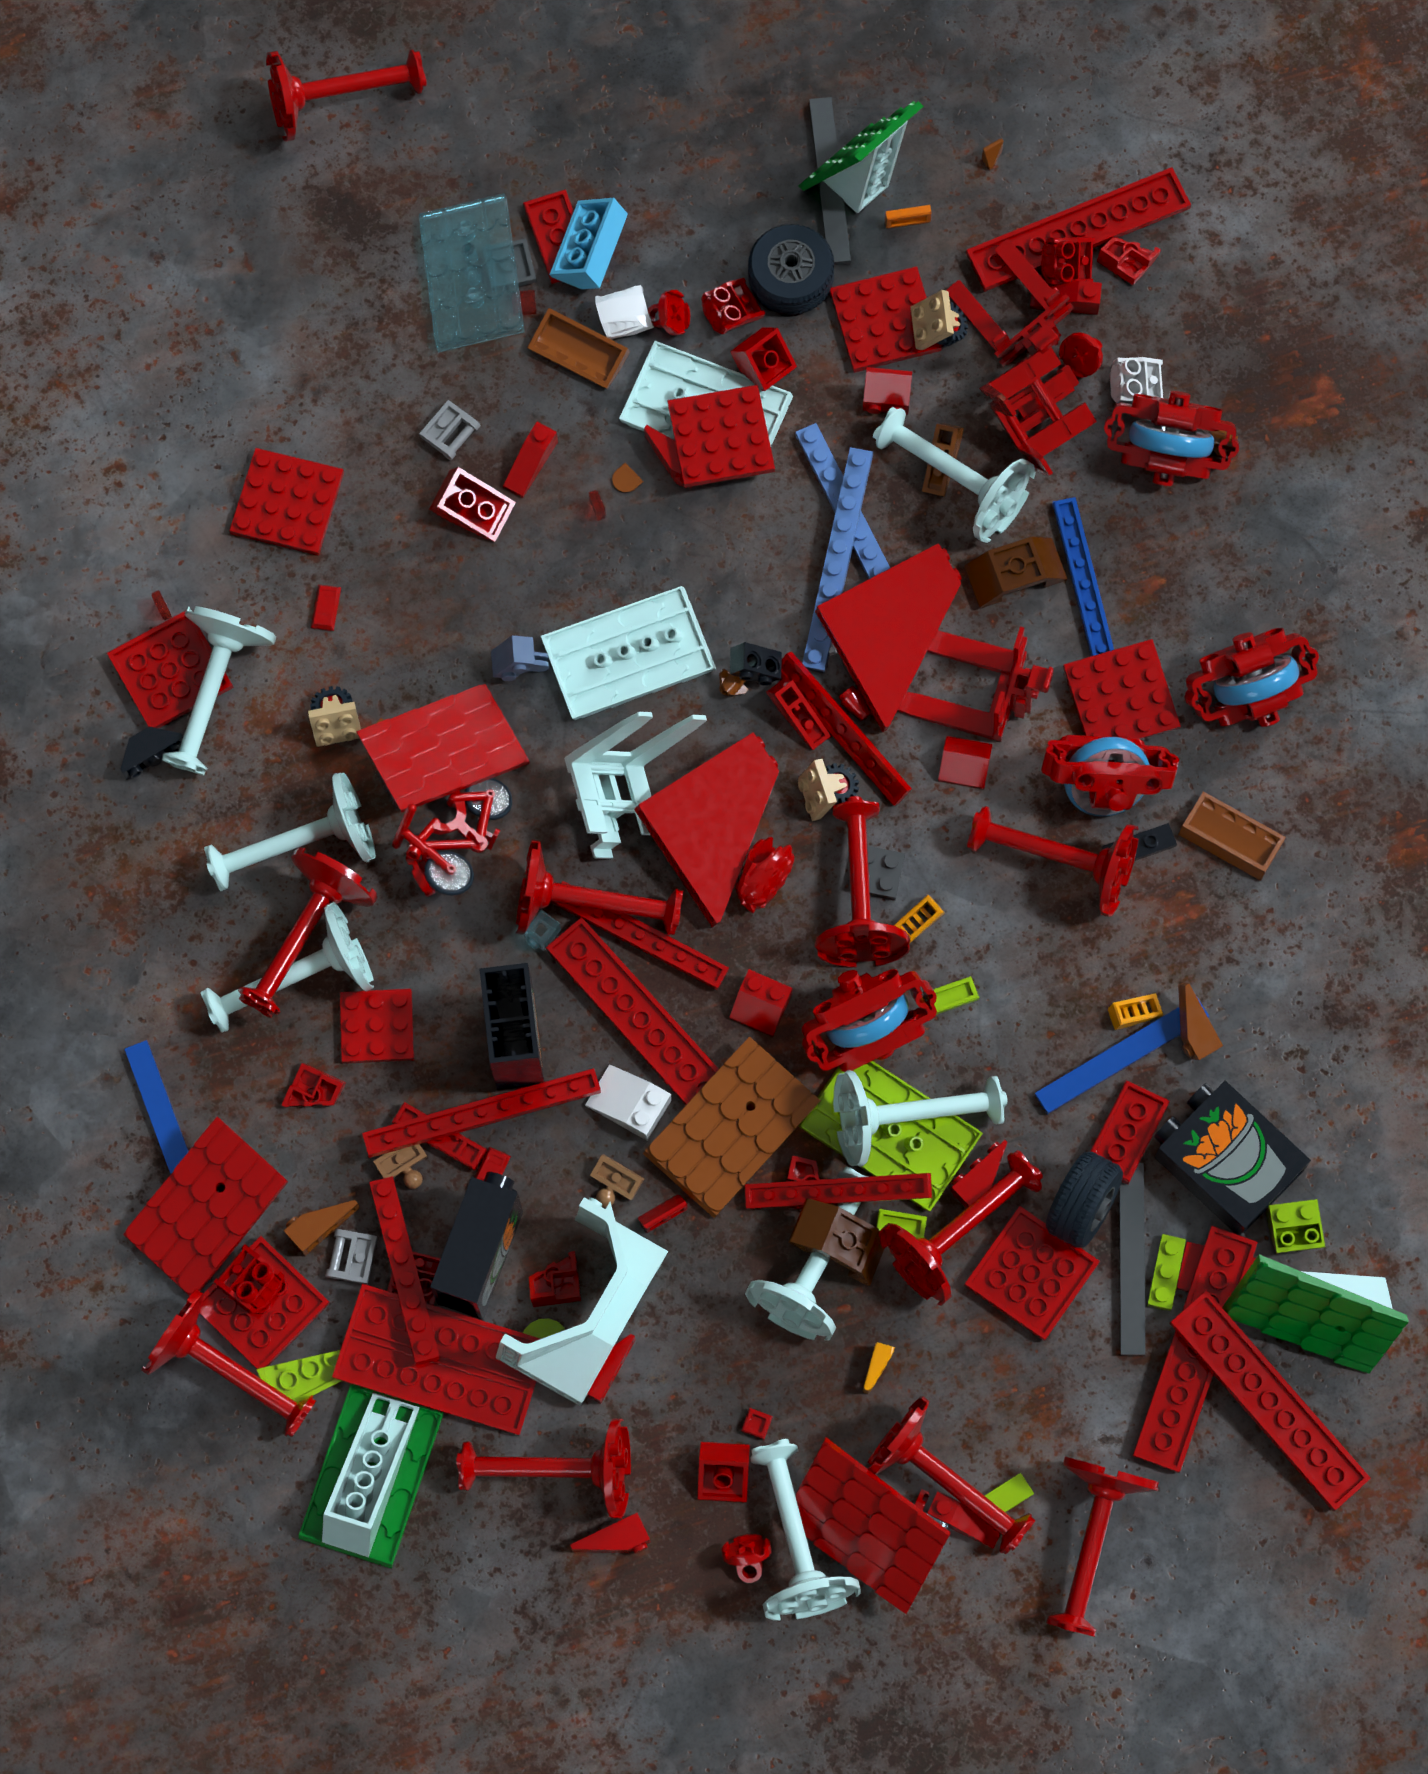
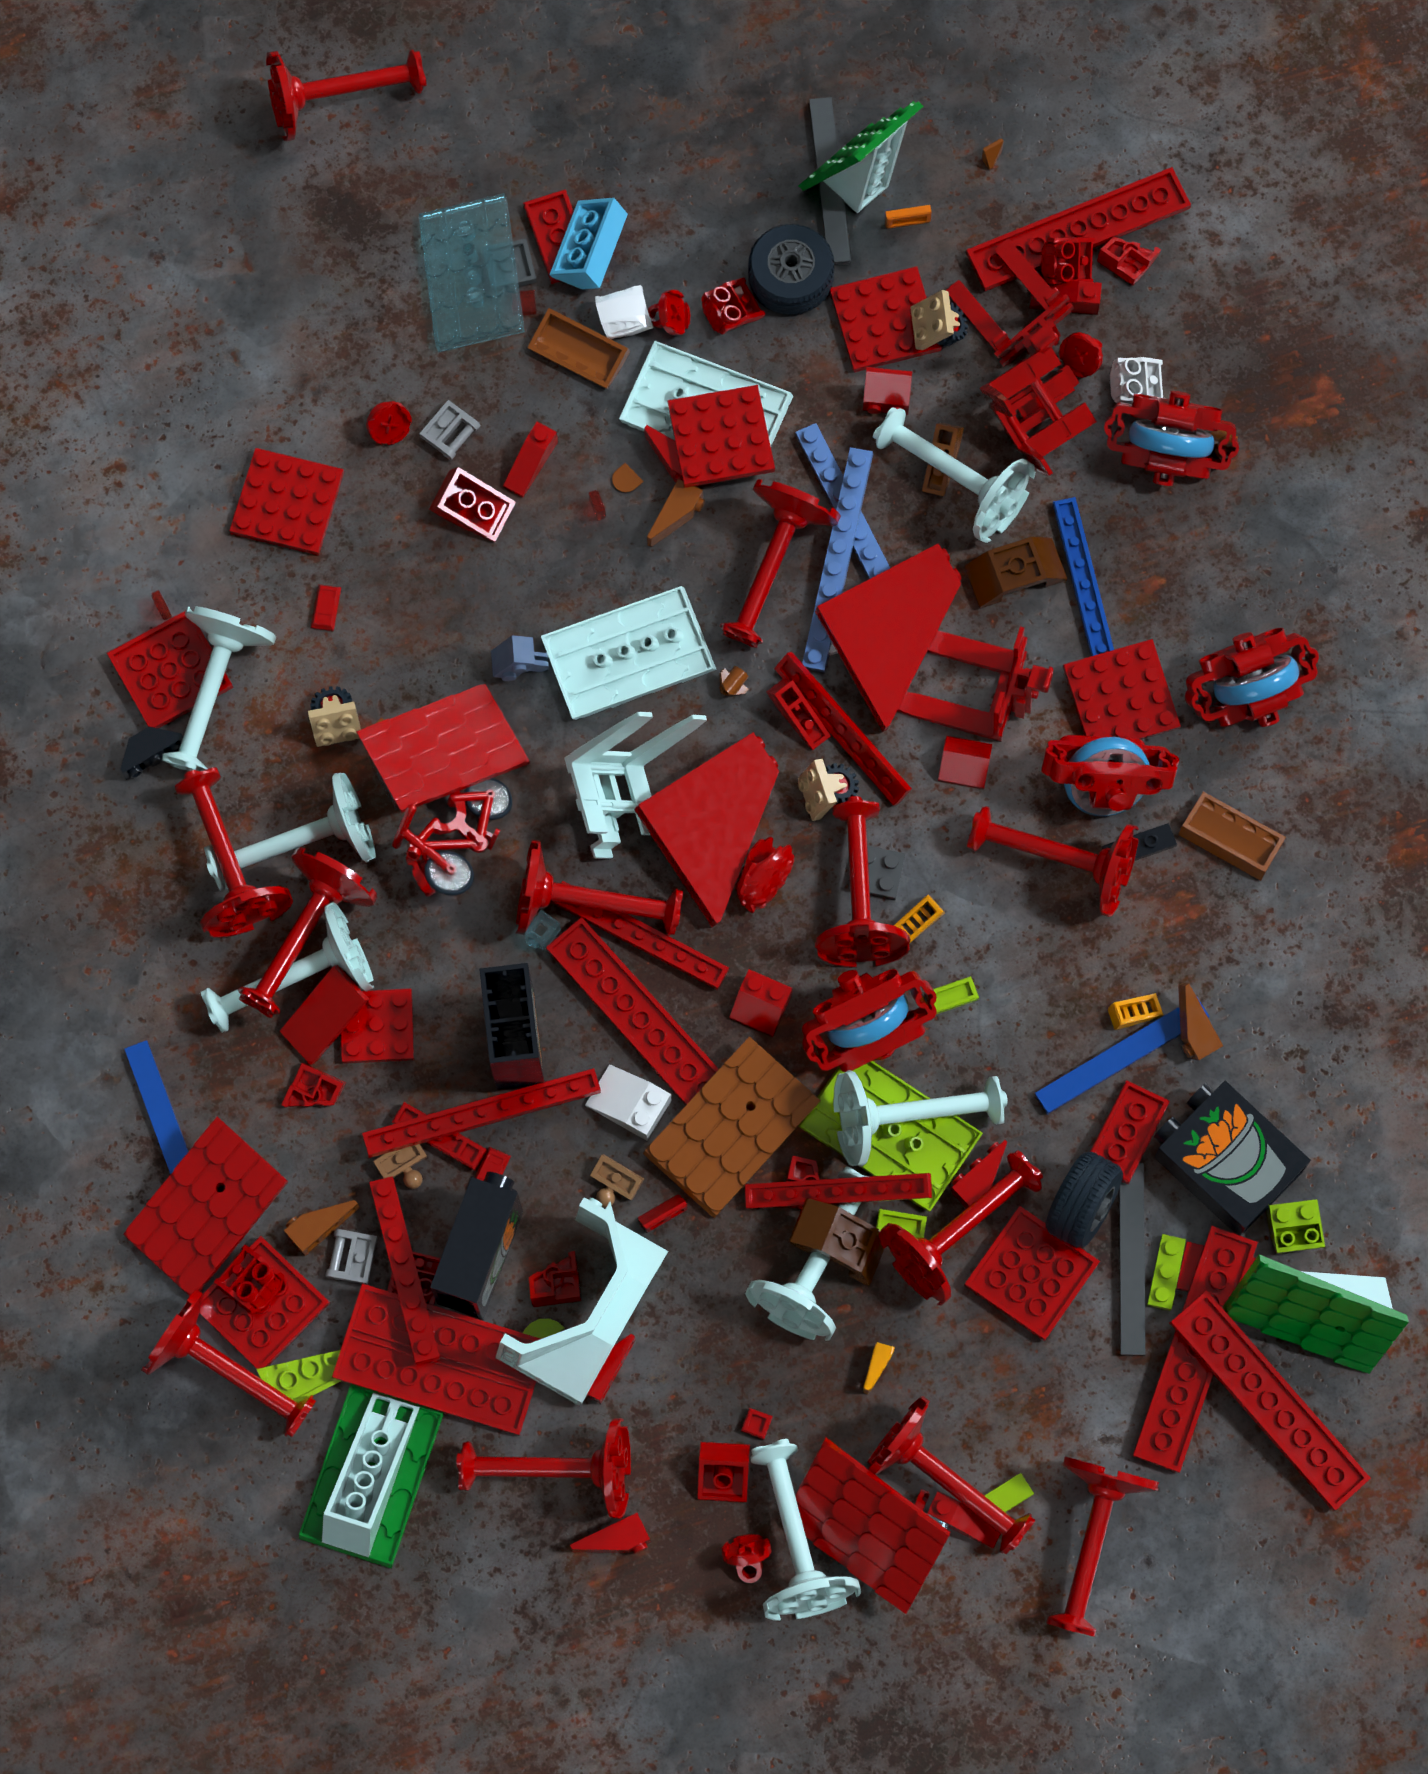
(243, 902): none -> red piece
(324, 1014): none -> red tile
(388, 422): none -> red tile
(676, 511): none -> dark orange slope
(755, 663): black brick -> none
(764, 357): red slope -> none
(793, 511): none -> red piece
(854, 702): red cone -> none

